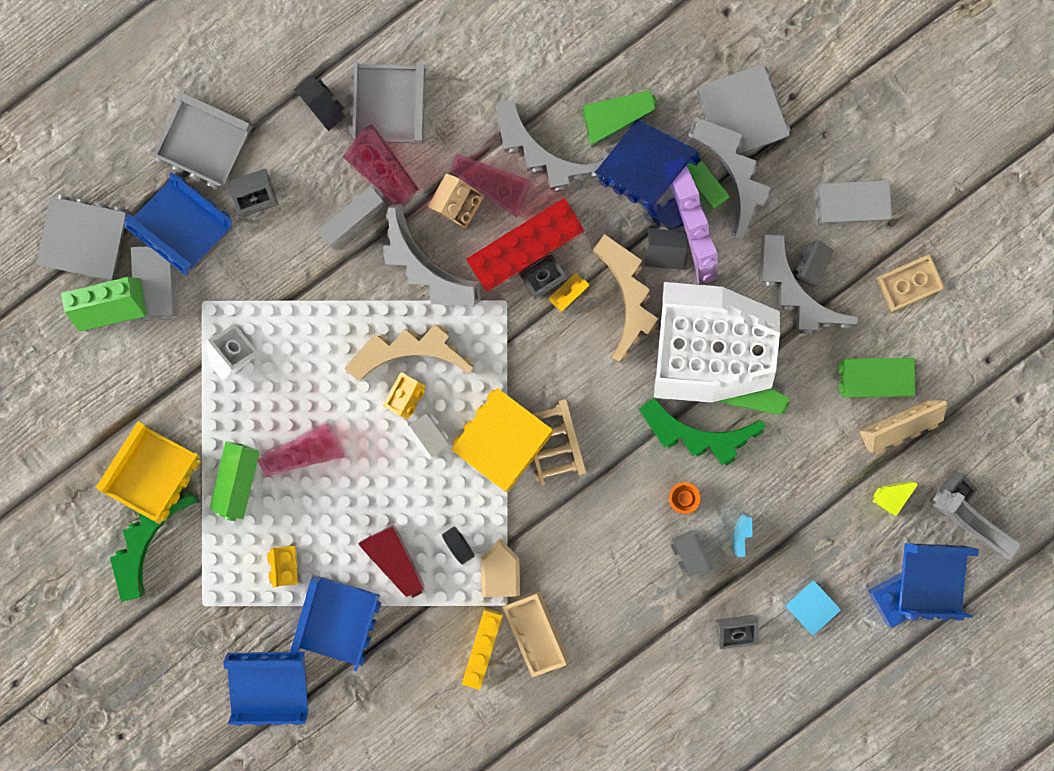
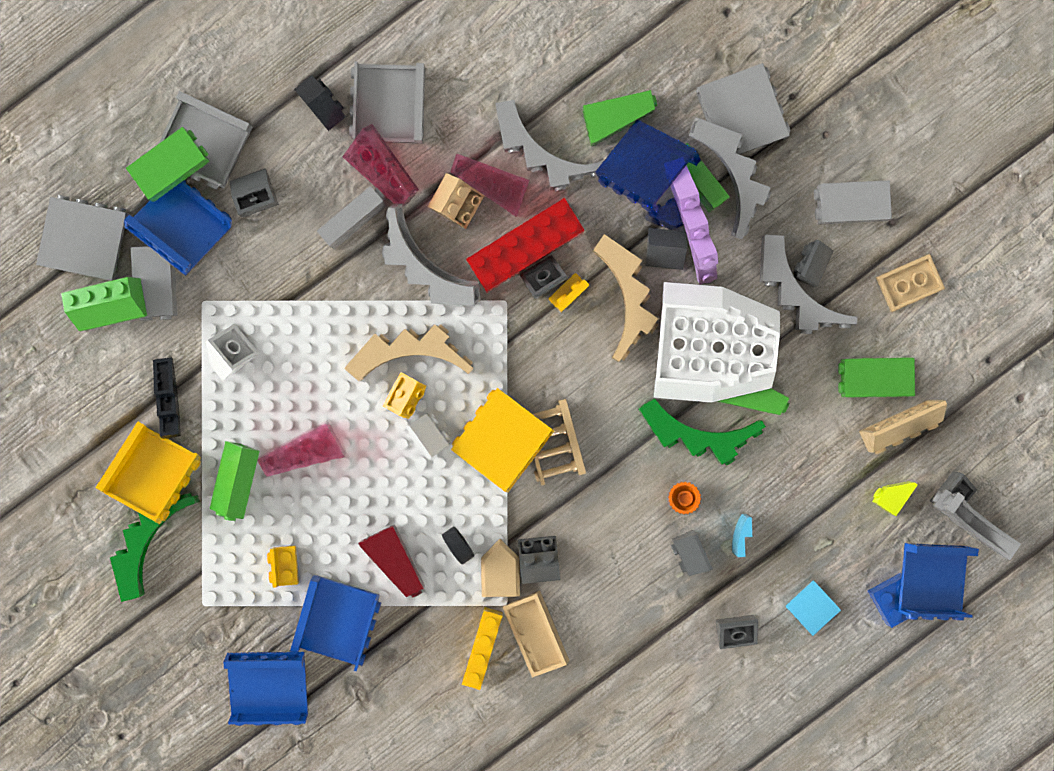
(166, 397): none -> black slope
(168, 164): none -> bright green brick
(539, 559): none -> dark grey slope

